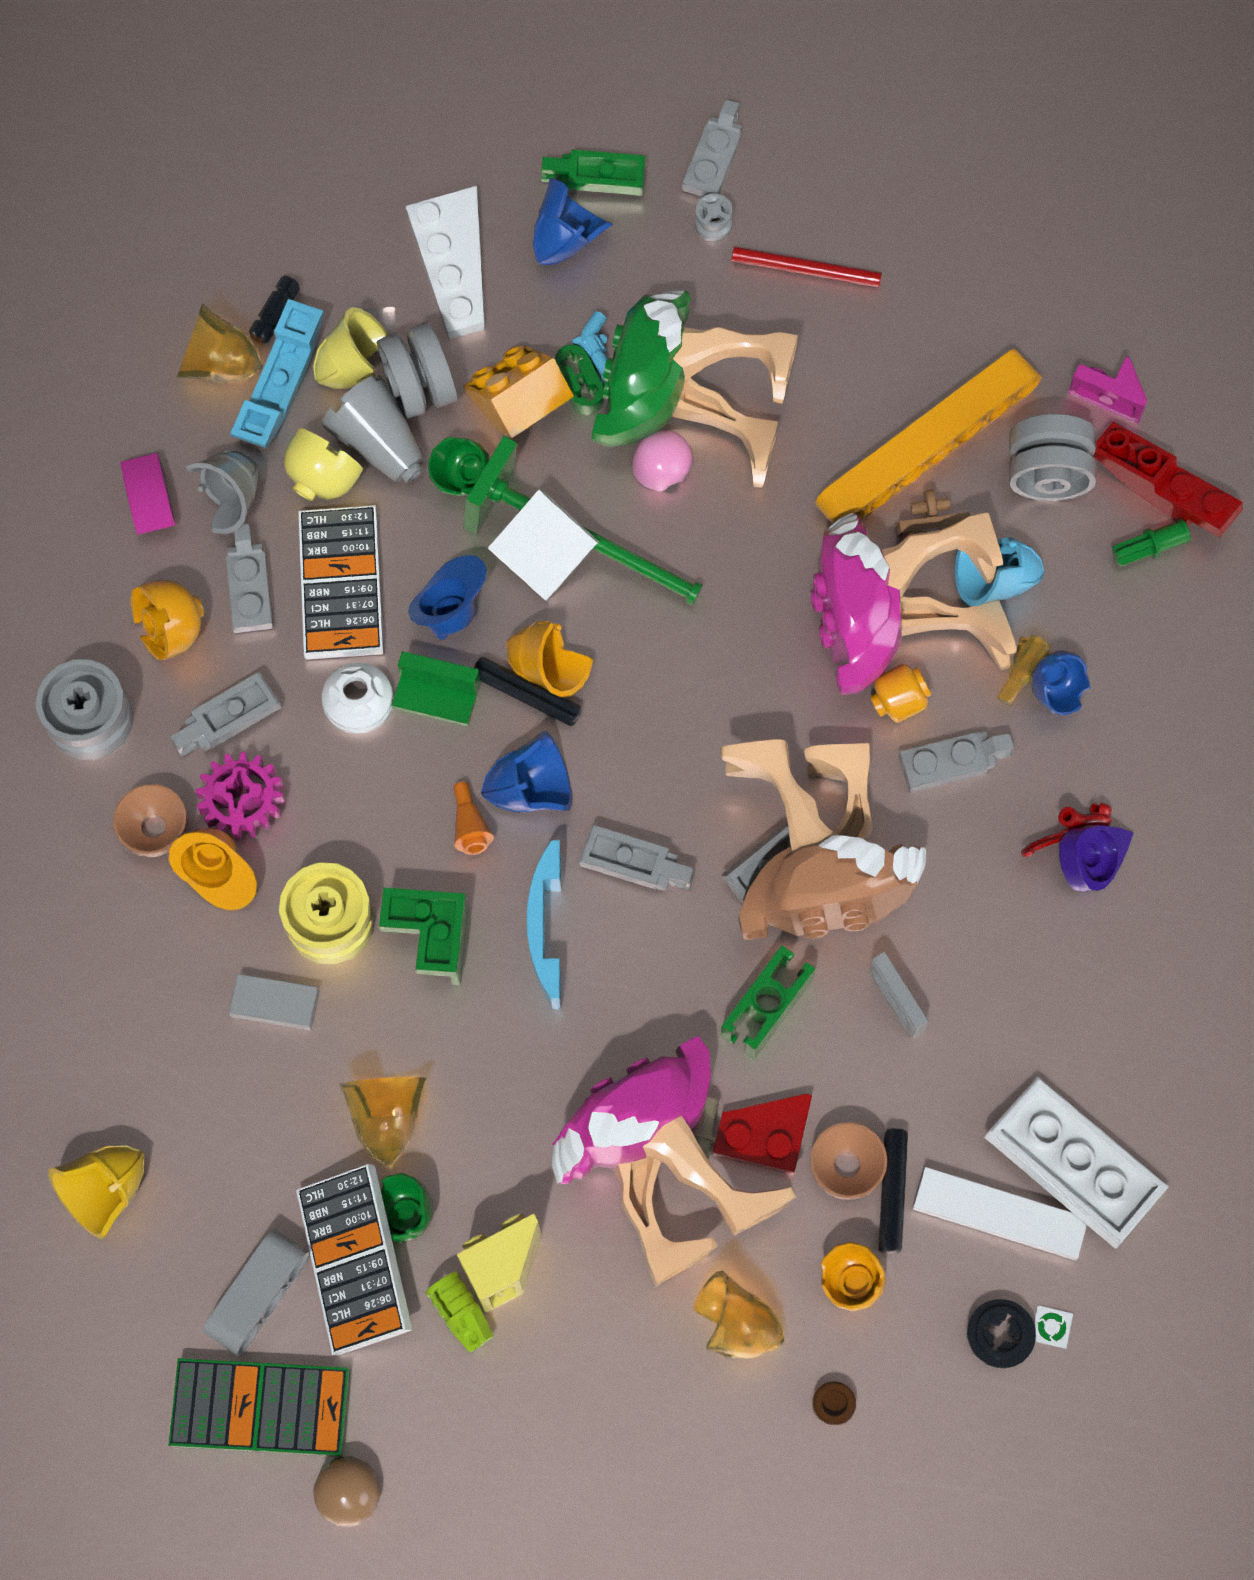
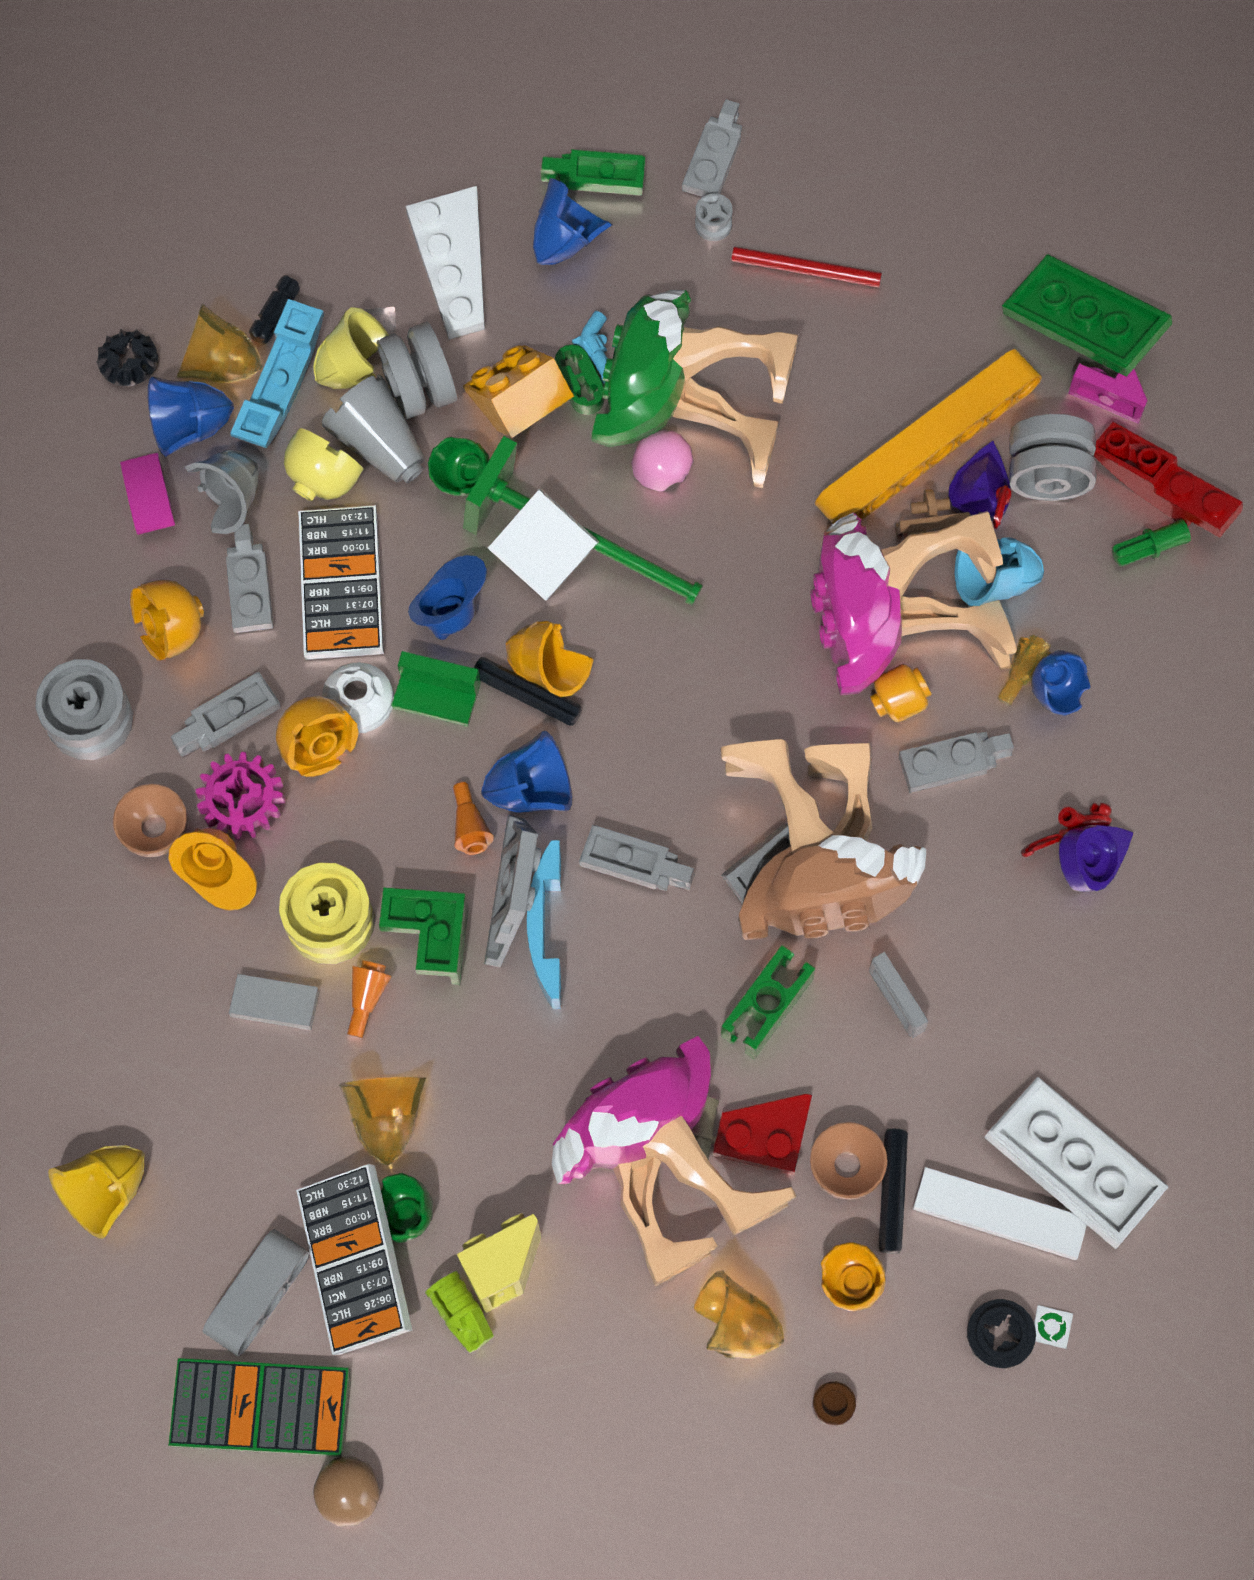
(134, 370): none -> black gear
(185, 412): none -> blue helmet
(314, 735): none -> light orange cylinder
(367, 988): none -> orange cone
(513, 887): none -> light grey wing
(981, 485): none -> dark purple piece
(1087, 315): none -> green tile

